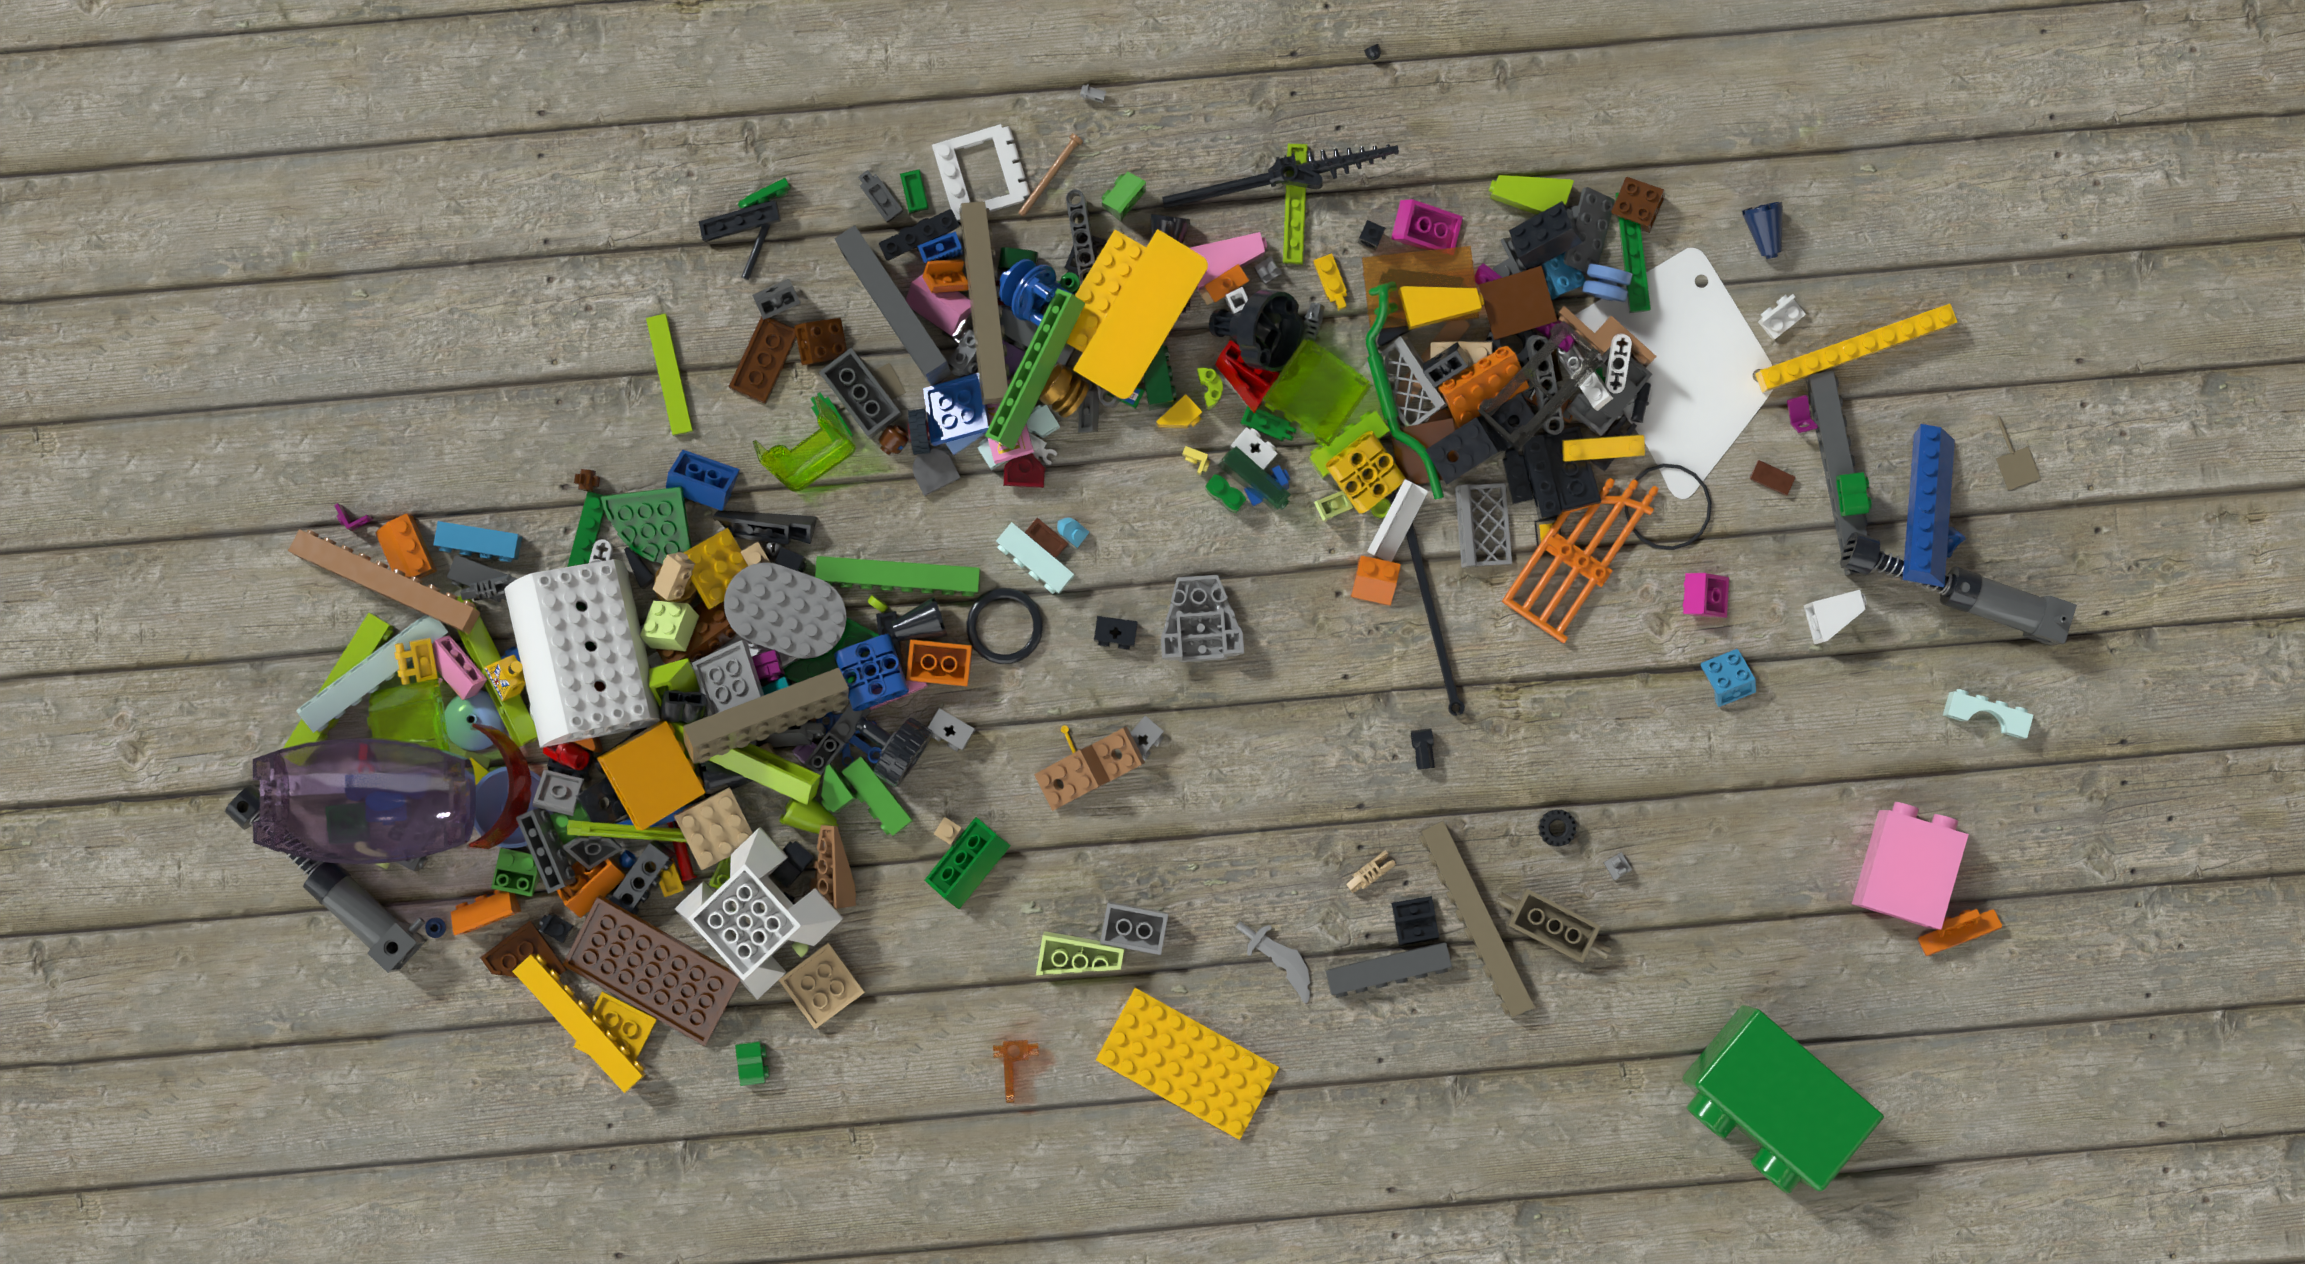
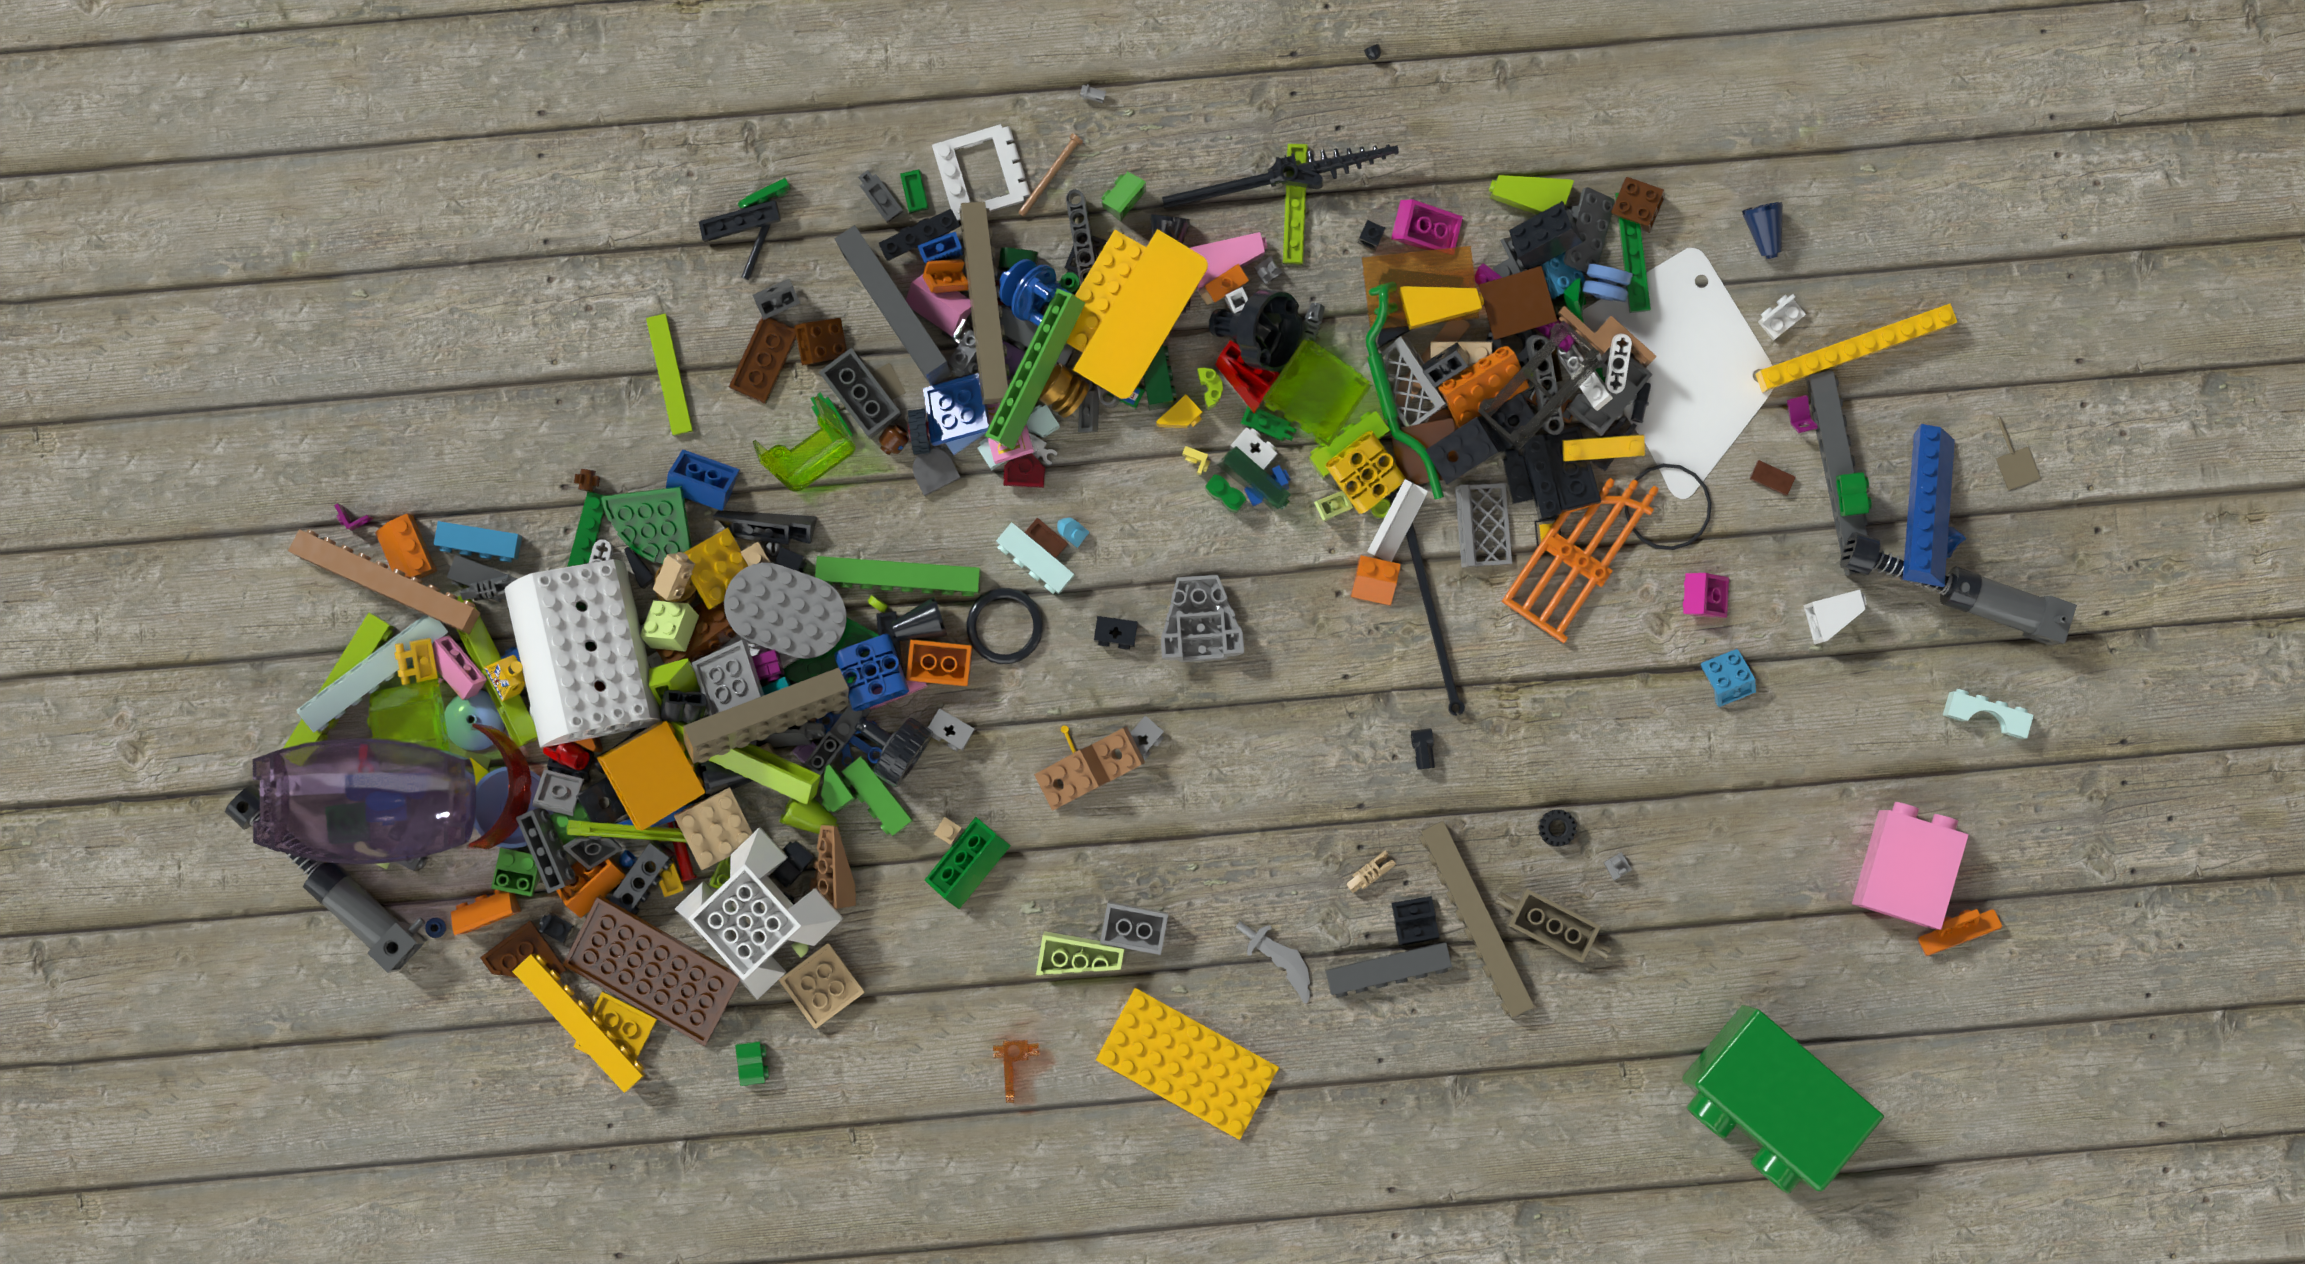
(1331, 280): yellow hinge -> none
(1575, 298): none -> green slope

